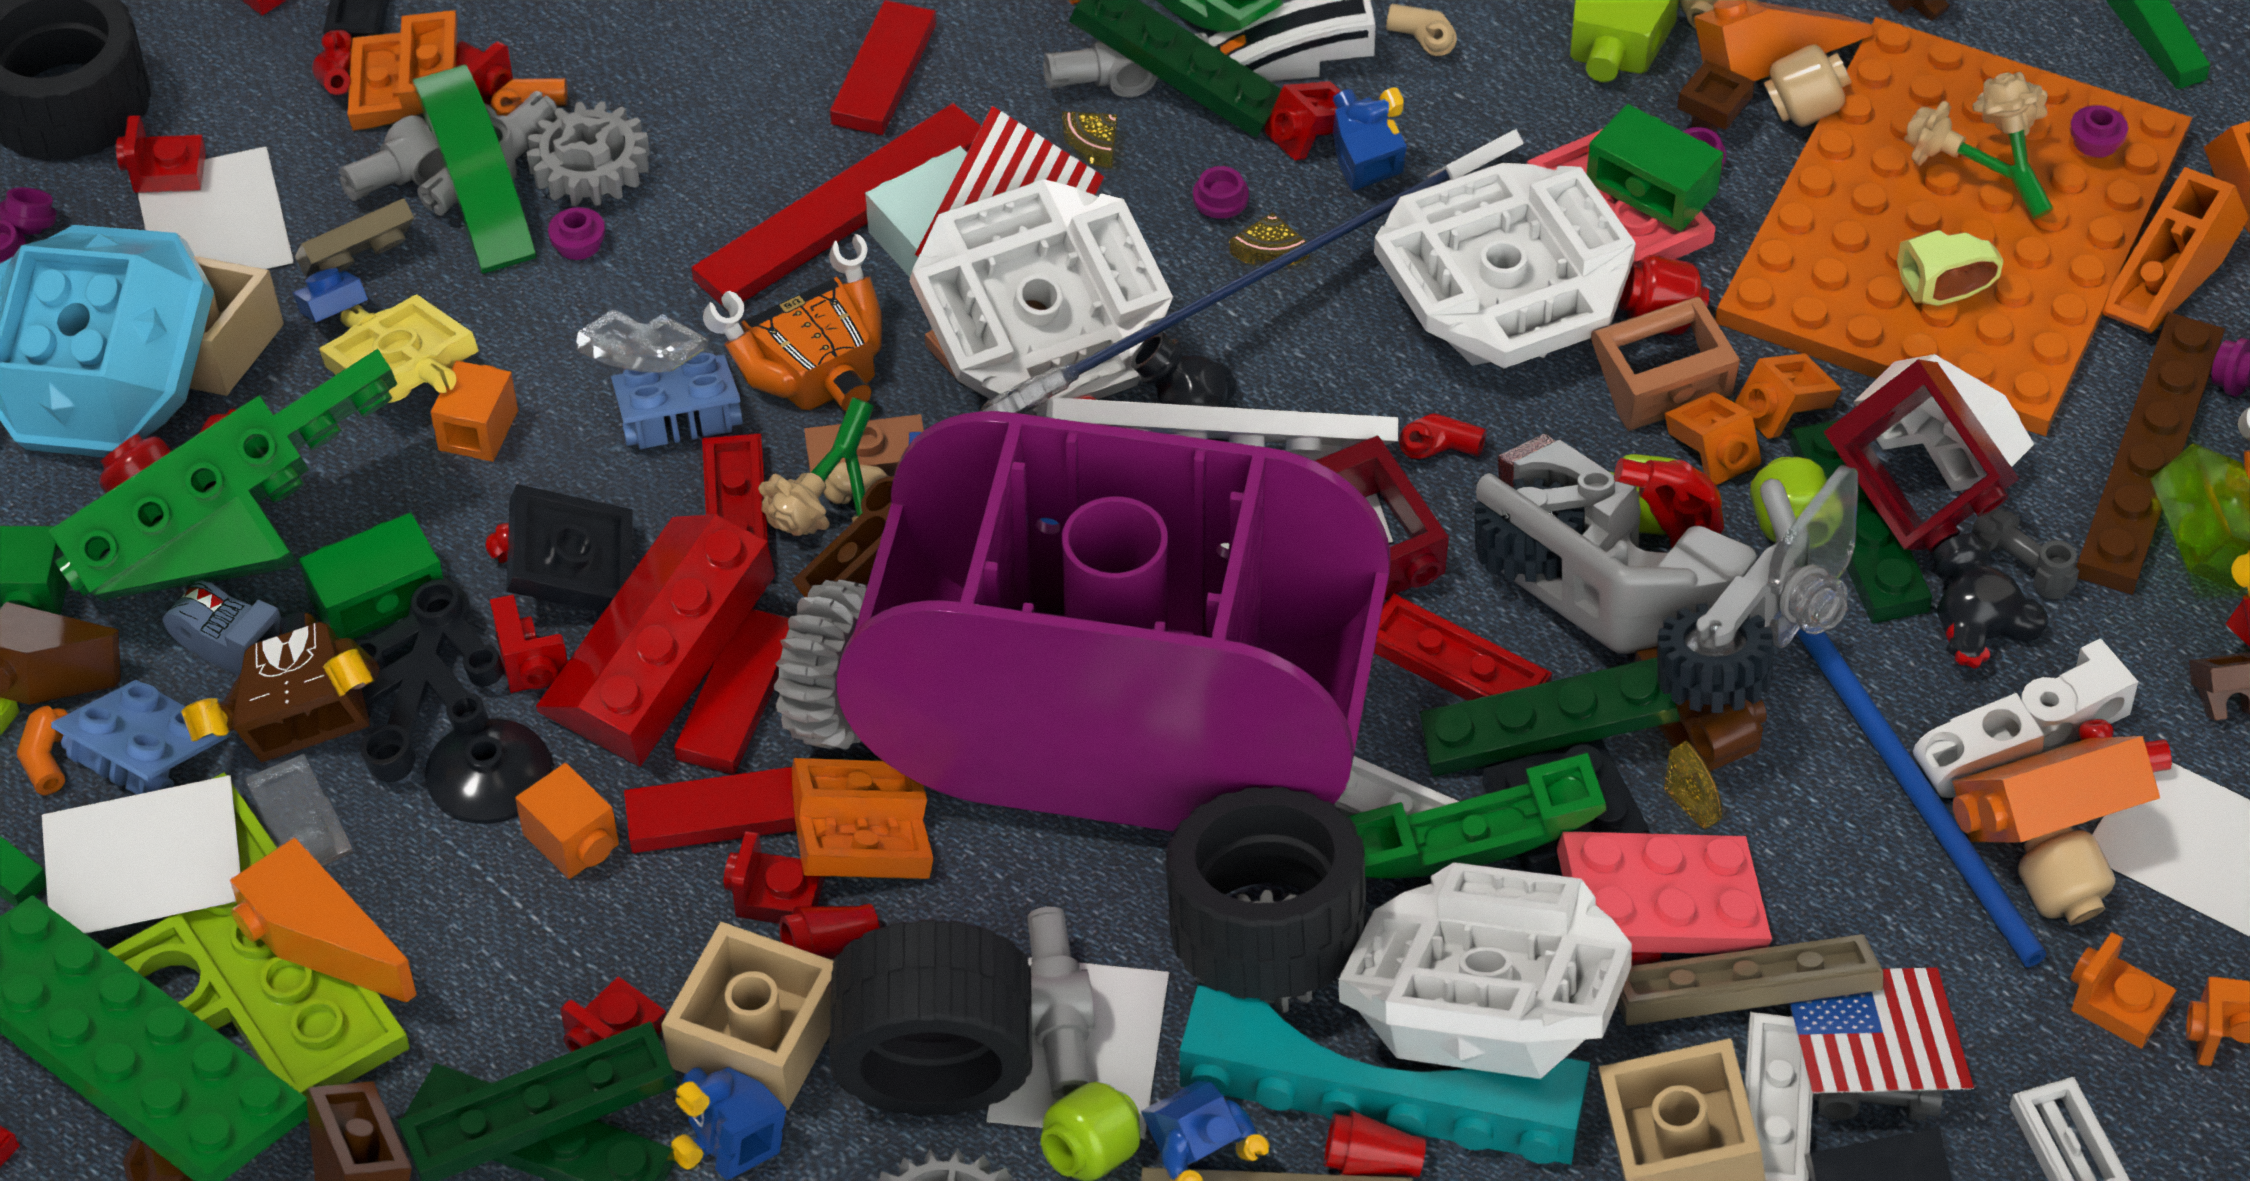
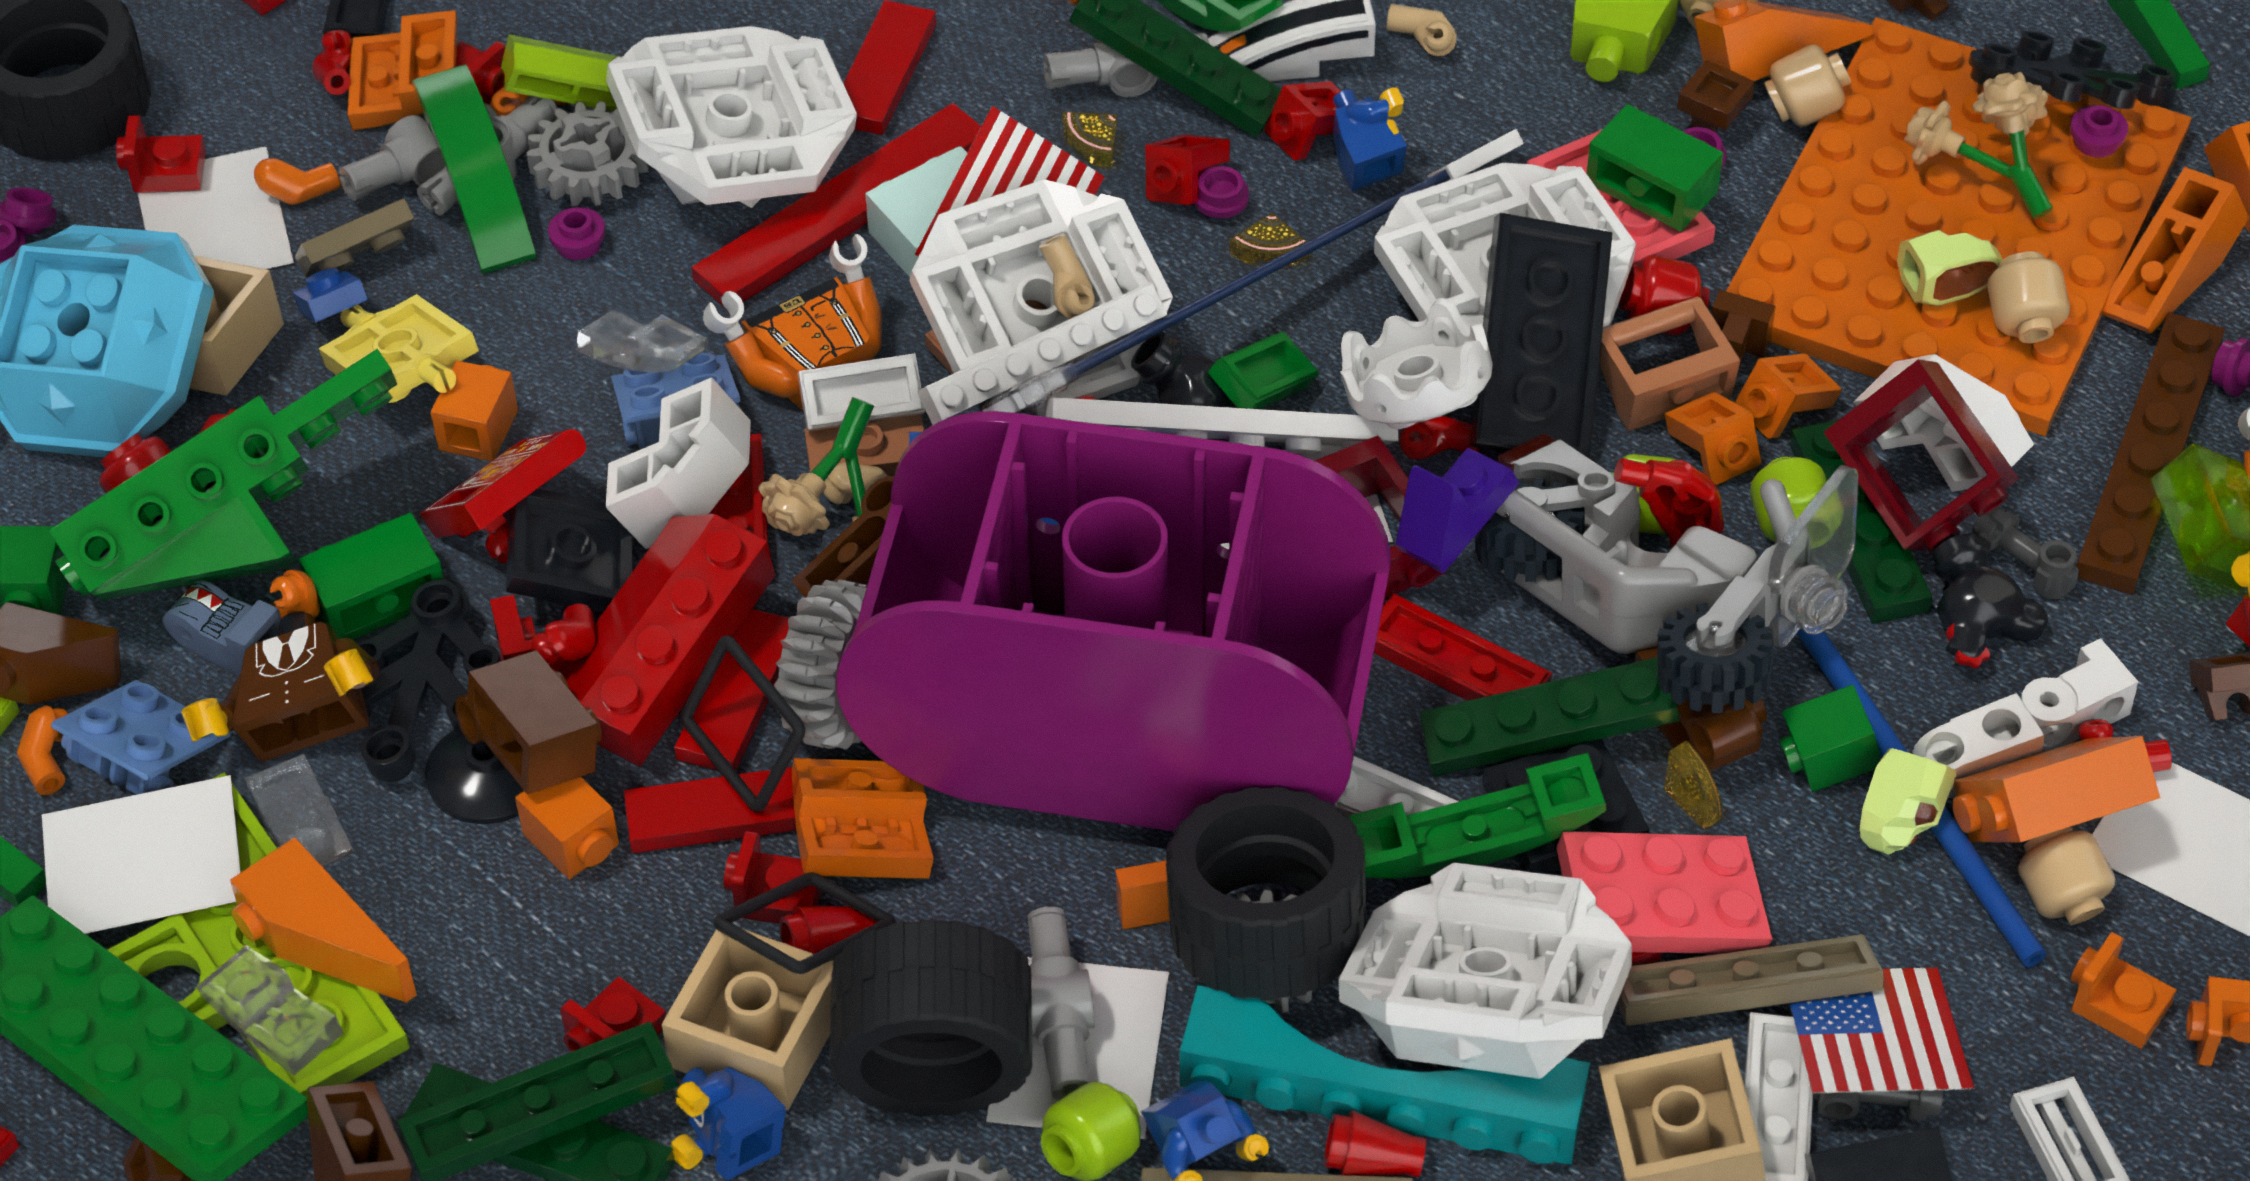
(269, 1011): none -> clear slope
(293, 184): none -> orange arm
(297, 593): none -> orange arm
(502, 484): none -> red container
(530, 721): none -> reddish brown hinge
(557, 72): none -> lime piece
(568, 638): none -> red arm
(689, 469): none -> white brick
(724, 921): none -> black piece
(733, 112): none -> white piece
(754, 803): none -> black piece
(884, 382): none -> white tile
(1042, 353): none -> white piece
(1070, 282): none -> tan arm
(1142, 895): none -> orange tile
(1178, 162): none -> red bracket
(1264, 372): none -> green tile
(1416, 367): none -> white plate
(1449, 511): none -> dark purple slope
(1542, 333): none -> black tile
(1744, 323): none -> reddish brown tile
(1829, 739): none -> green brick
(1903, 800): none -> yellowish green rock
(2028, 297): none -> tan head
(2069, 74): none -> black plant

